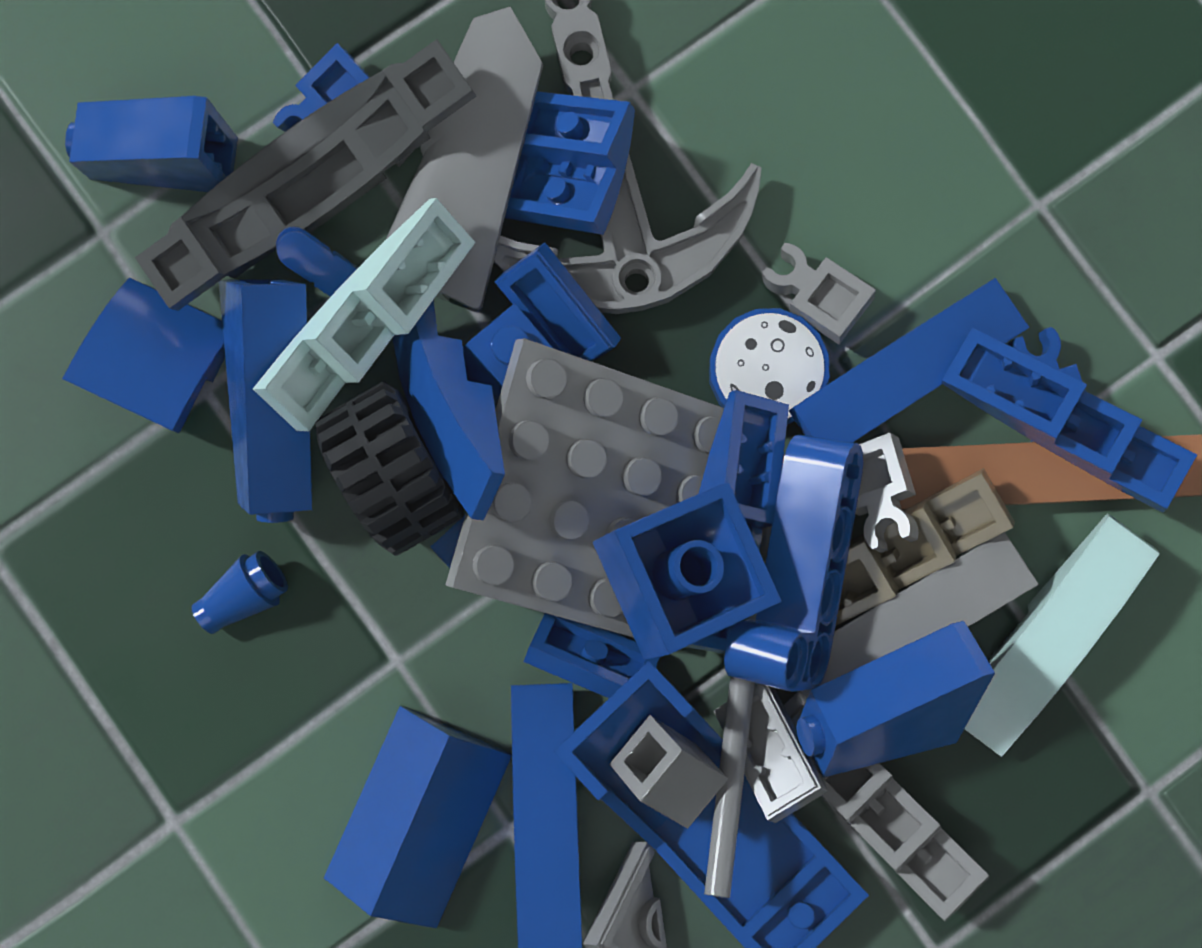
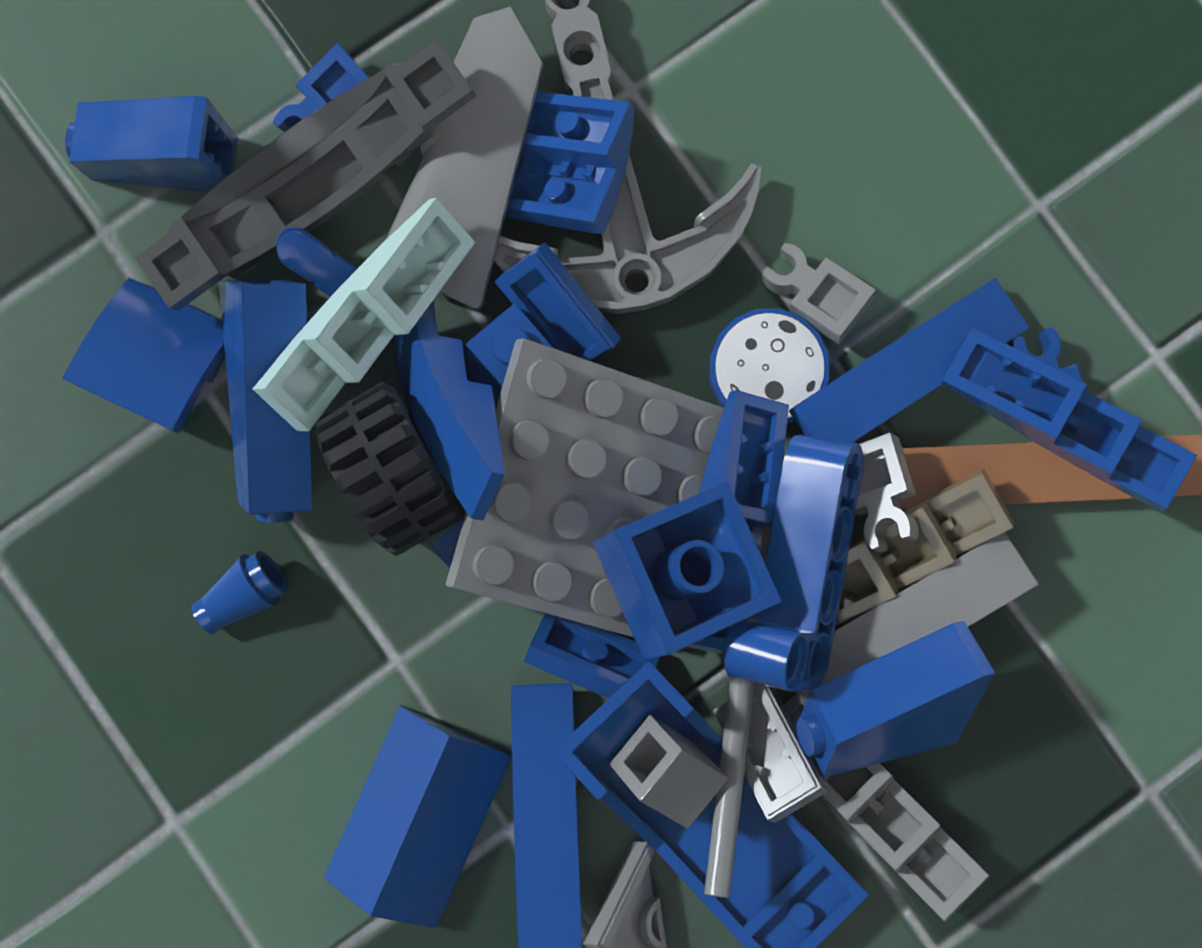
(1059, 630): light aqua slope -> none

